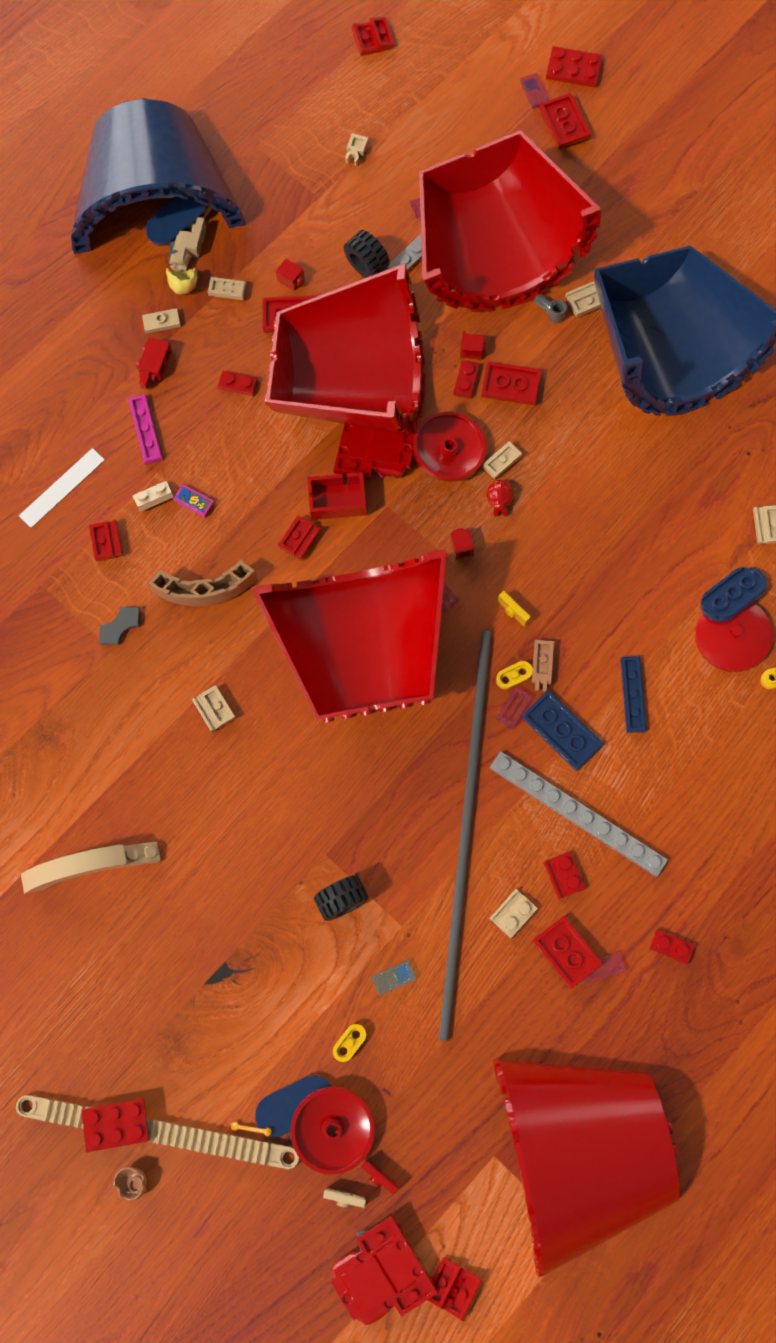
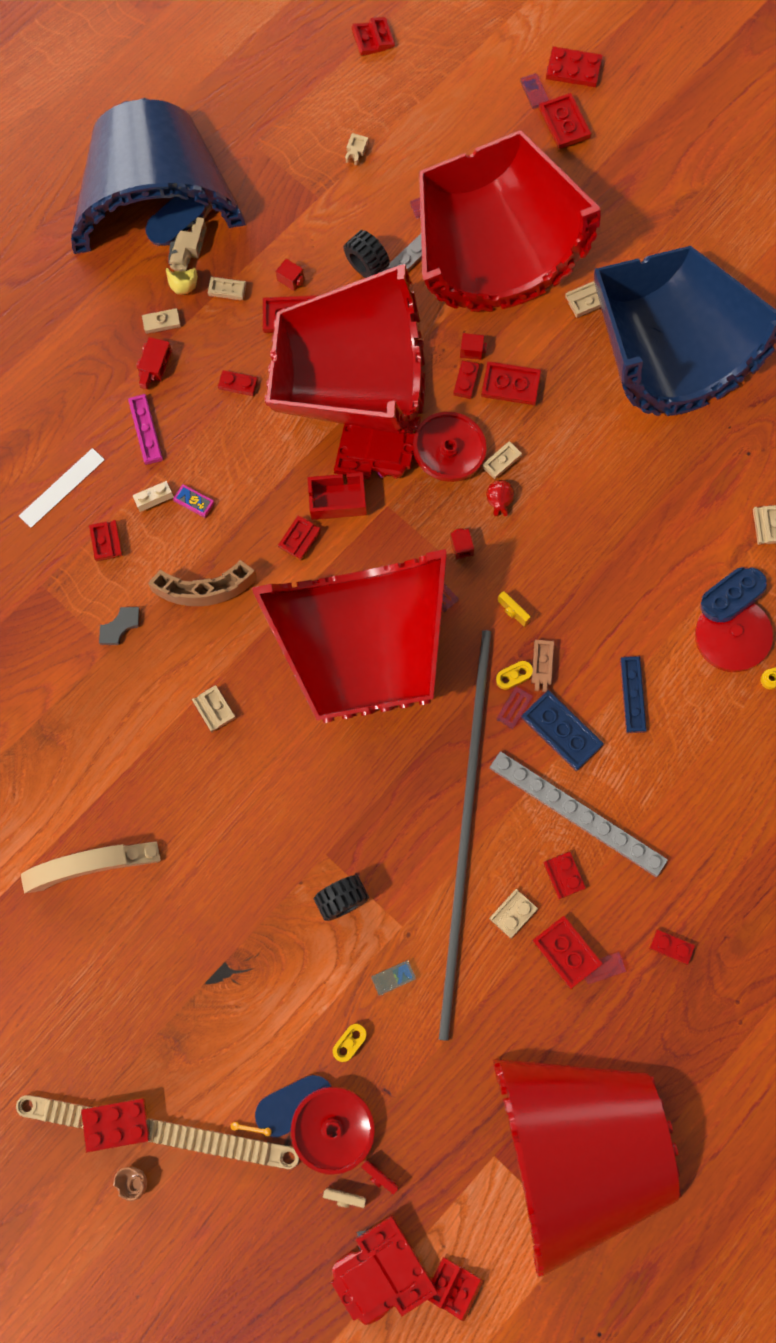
(551, 307): dark grey axle -> none

